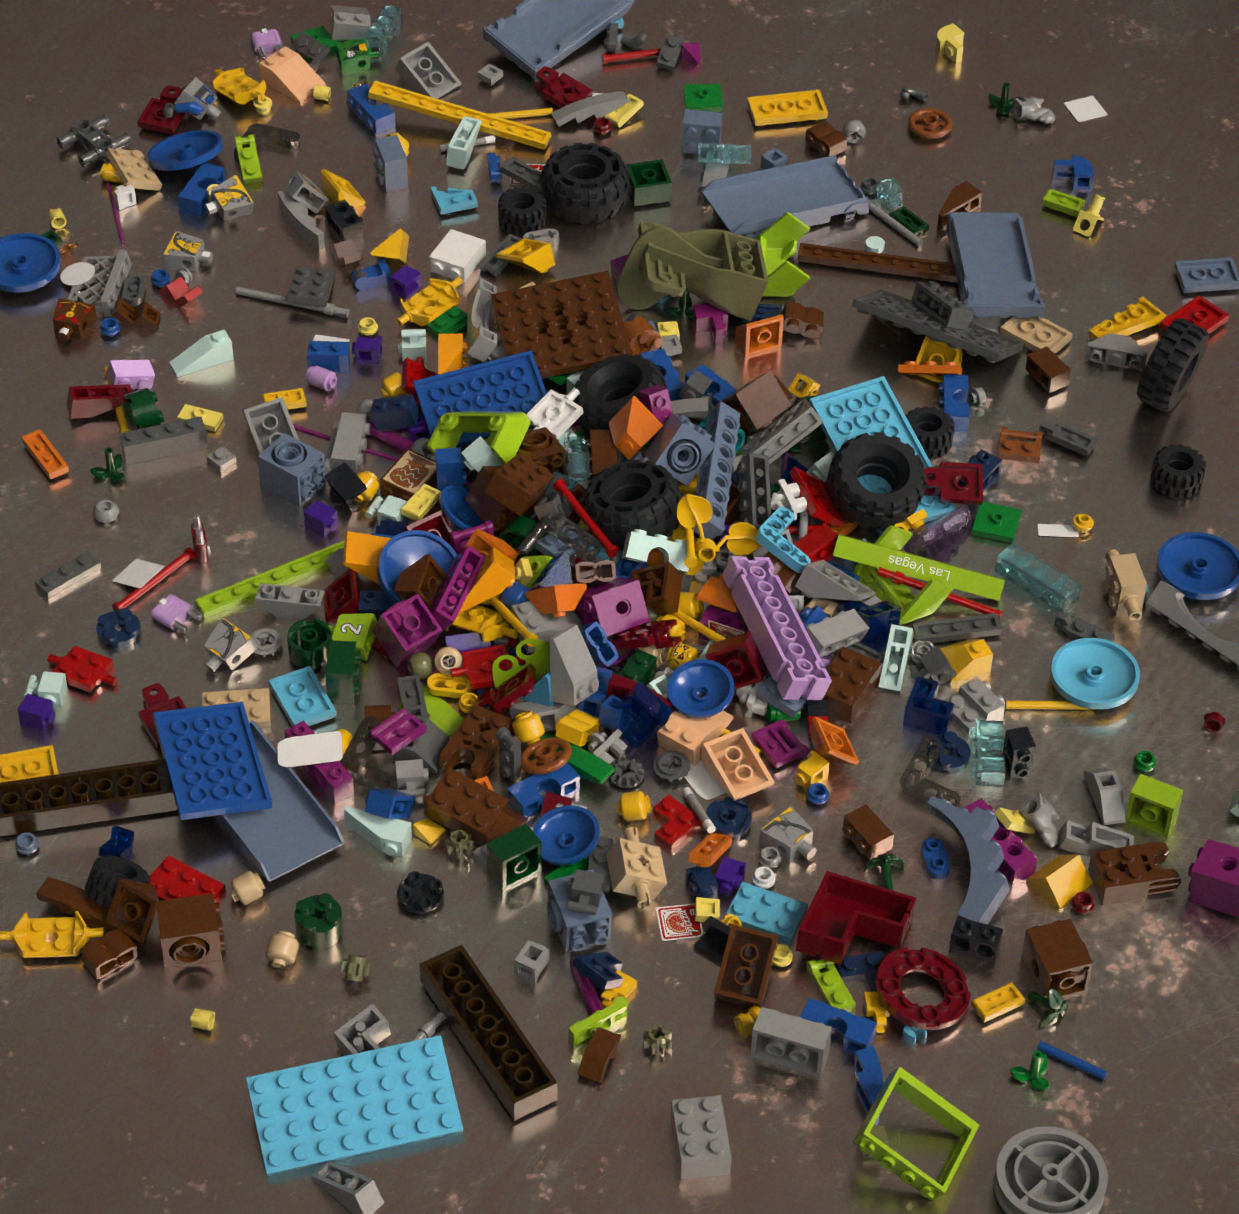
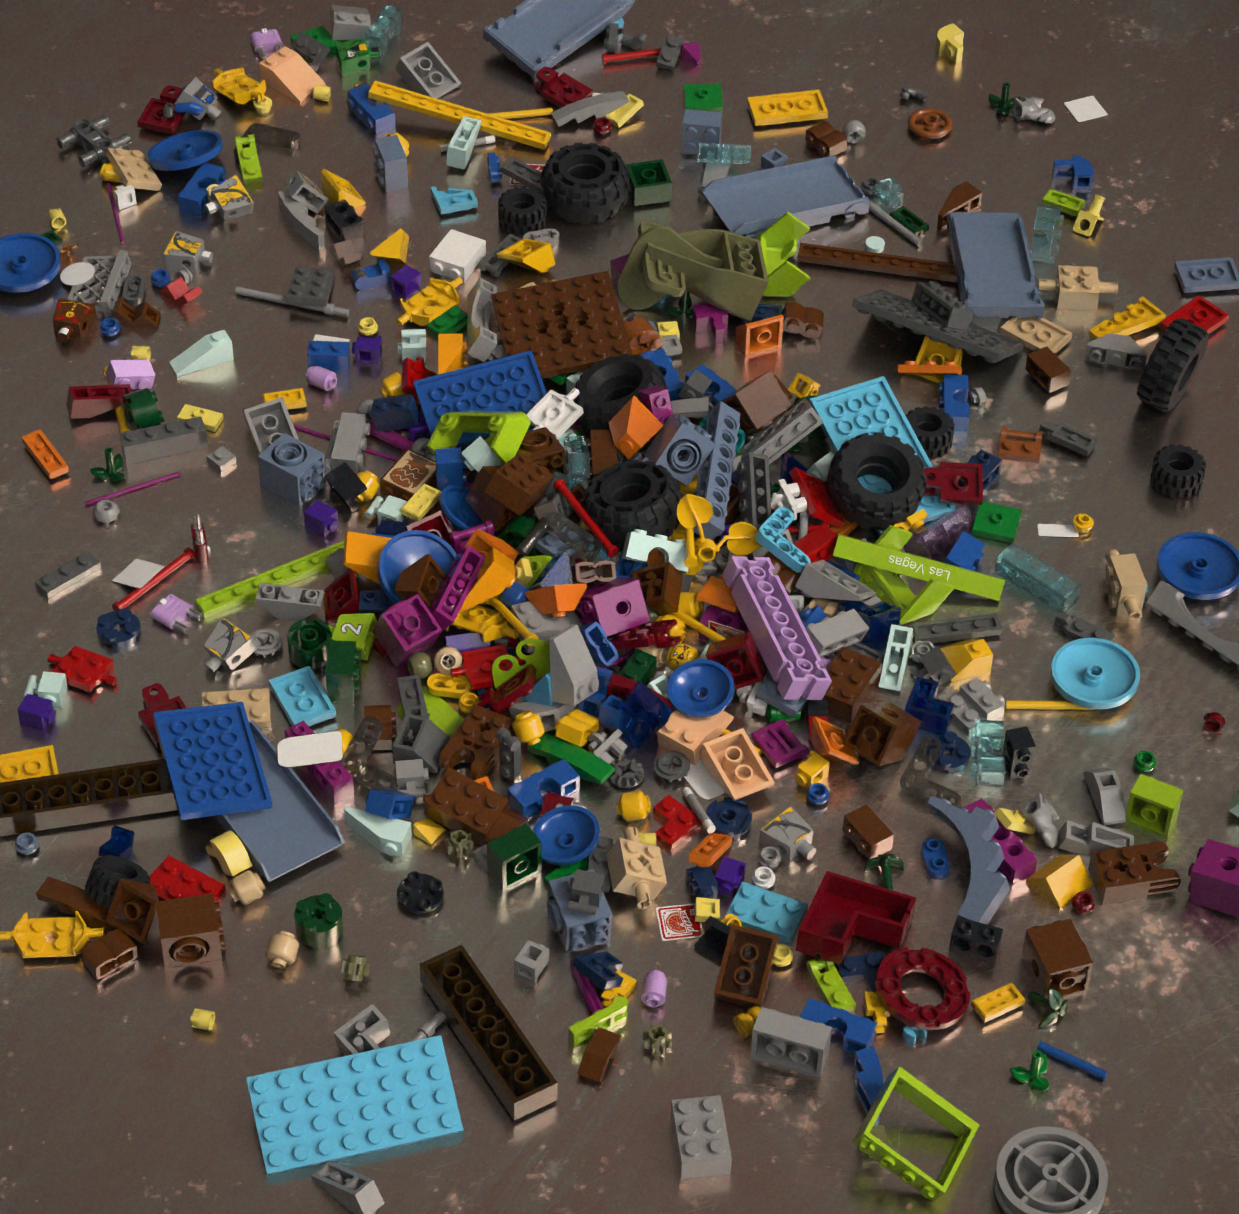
(132, 488): none -> magenta piece
(141, 353): none -> light yellow hose
(230, 853): none -> light yellow brick
(398, 731): magenta plate -> none
(490, 74): light grey plate -> none
(545, 755): dark orange plate -> none
(647, 838): none -> light yellow hose
(654, 988): none -> lavender brick
(881, 732): none -> reddish brown brick
(899, 578): red bar -> none
(966, 552): none -> blue brick
(1047, 222): none -> clear light blue arch
(1077, 287): none -> tan brick

